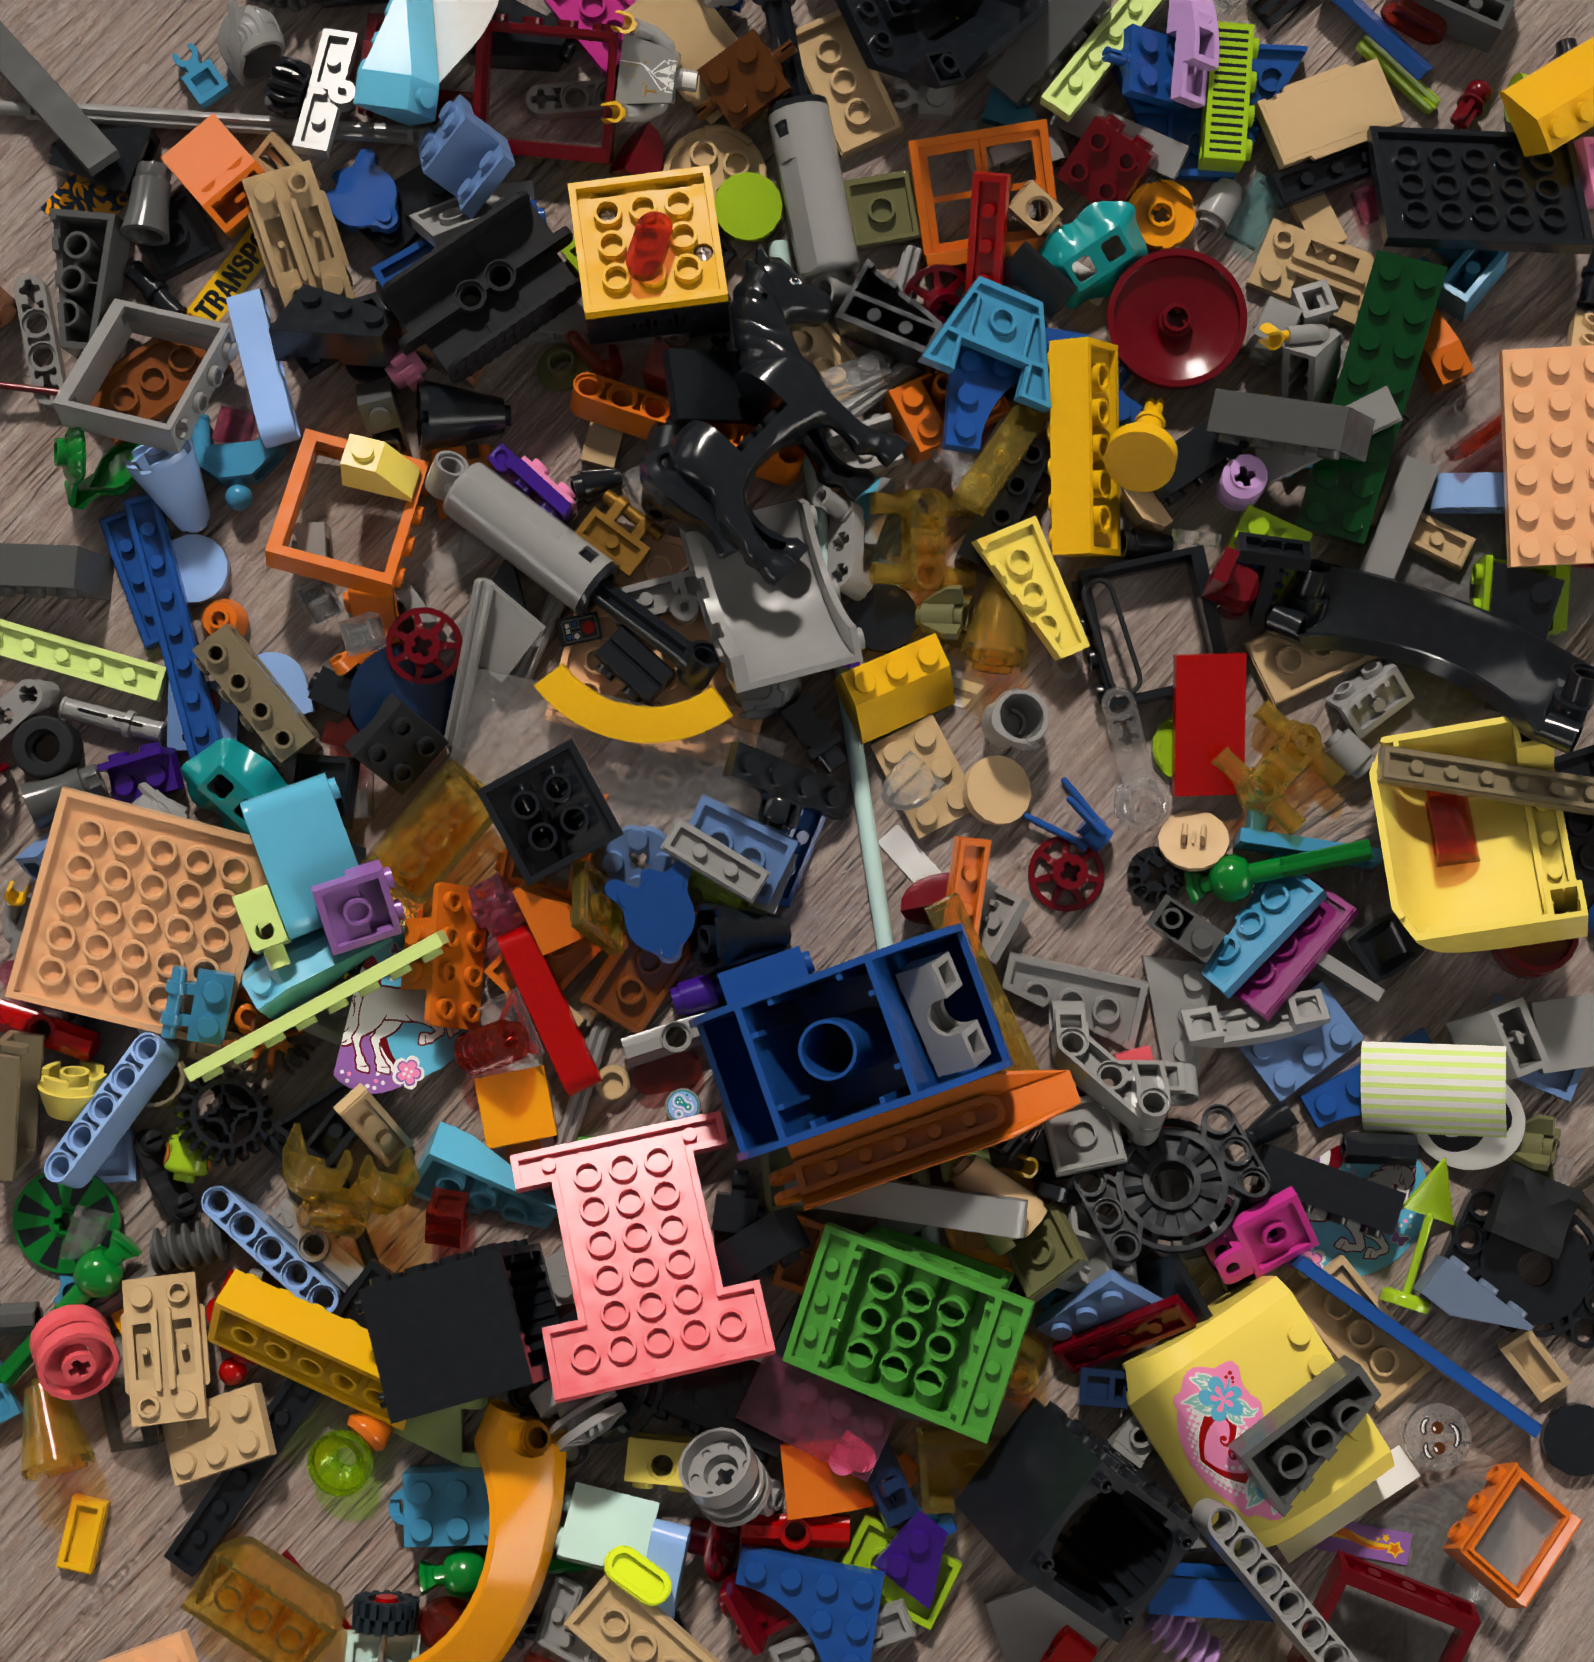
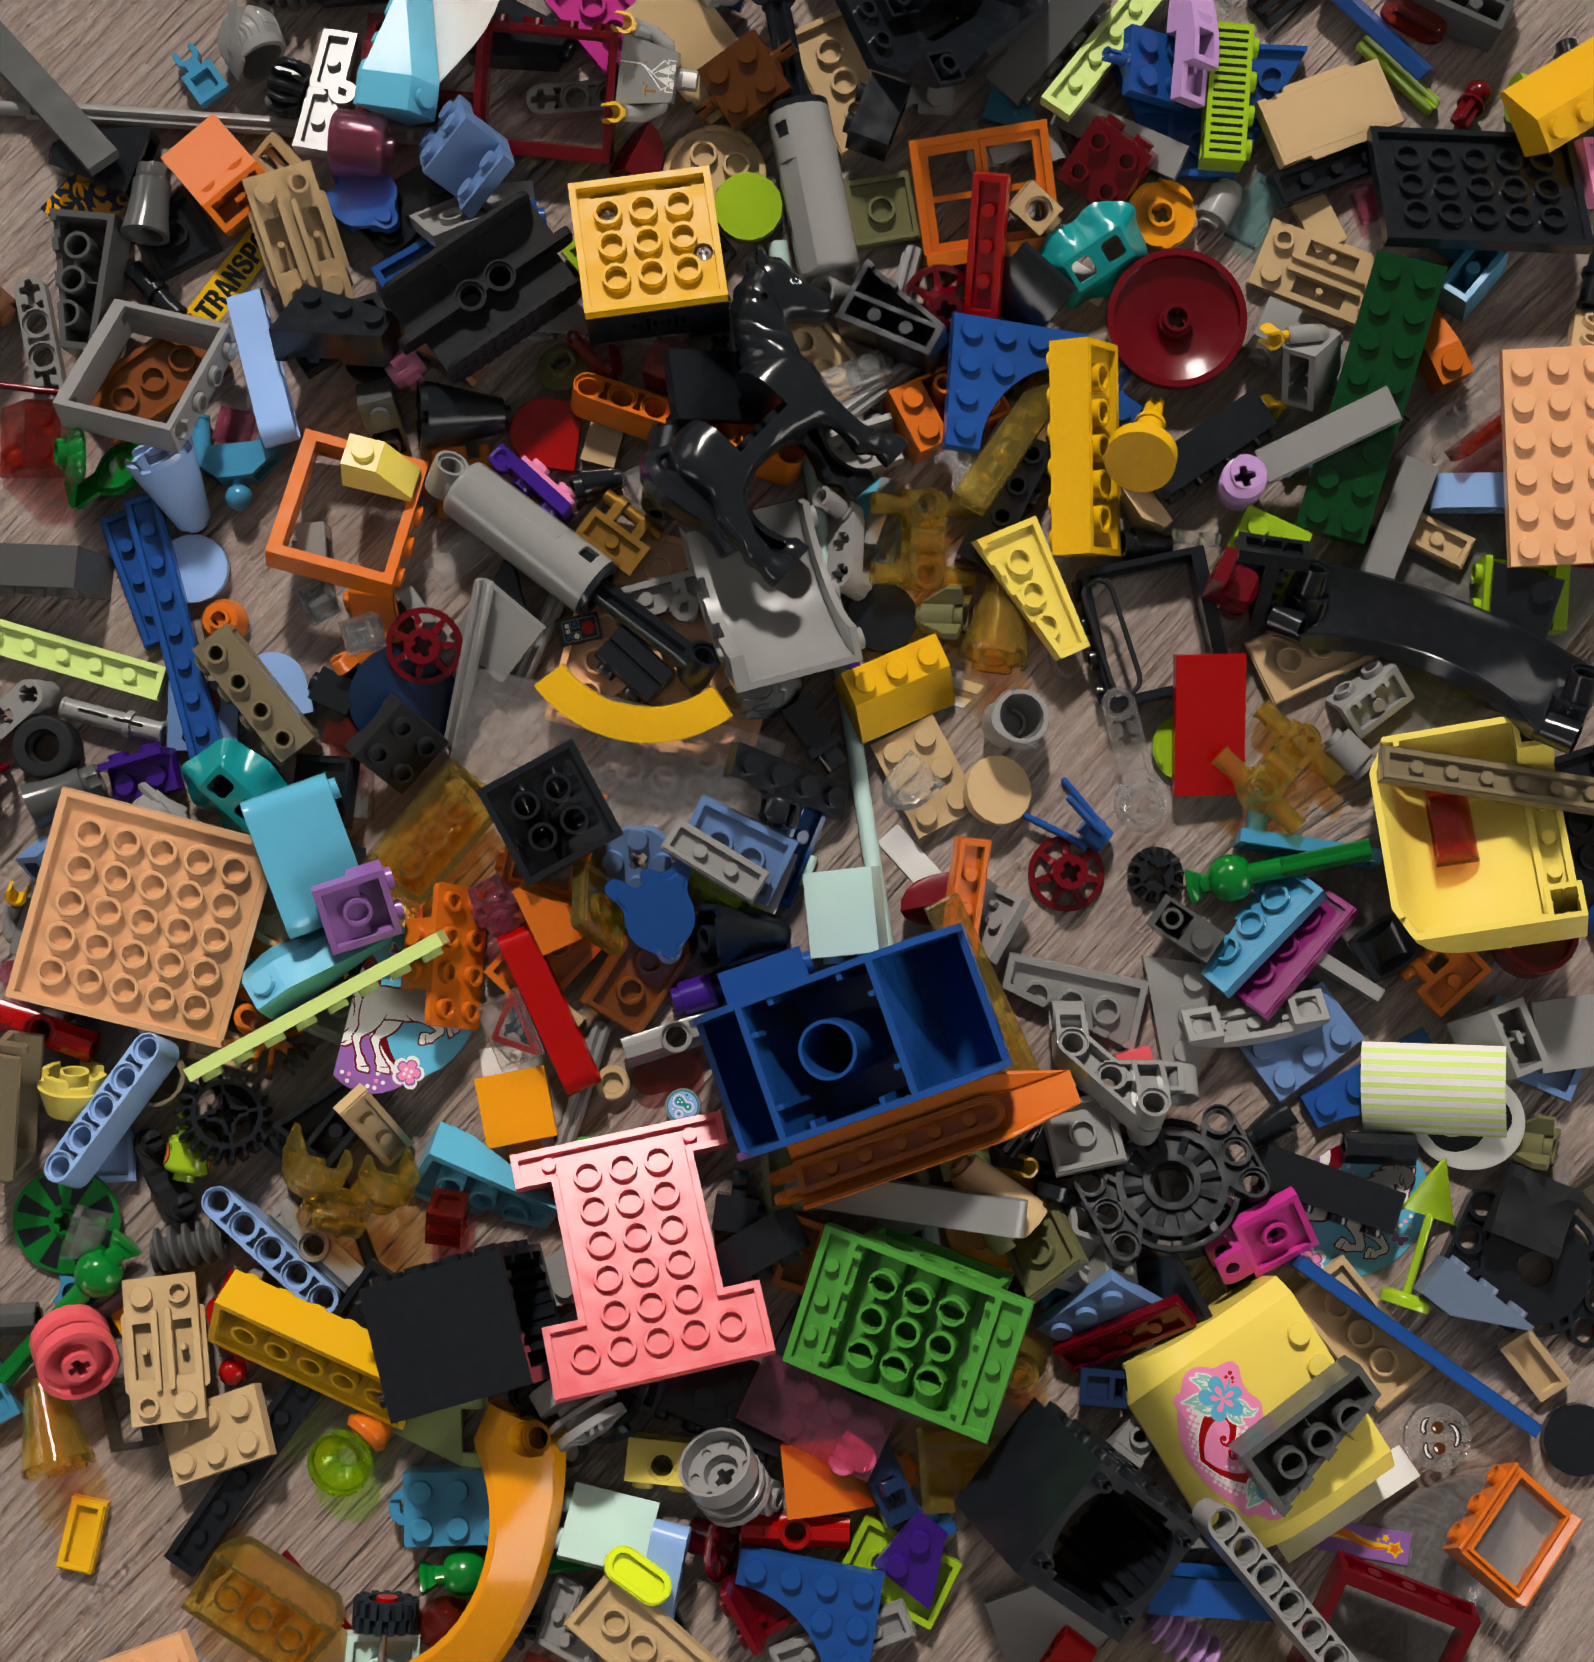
(29, 438): none -> clear red slope
(209, 1007): dark azure plate -> none
(257, 910): yellowish green torso -> none
(359, 144): none -> clear pink head
(491, 1046): clear red piece -> none
(547, 432): none -> red tile
(649, 246): clear red tile -> none
(809, 867): none -> light aqua piece
(845, 913): none -> light aqua brick
(877, 115): none -> black brick
(949, 1043): light grey arch -> none
(1003, 327): dark azure wing -> none
(1193, 840): tan piece -> none
(1290, 424): dark grey wedge -> none
(1315, 301): light grey brick -> none
(1449, 982): none -> orange plate

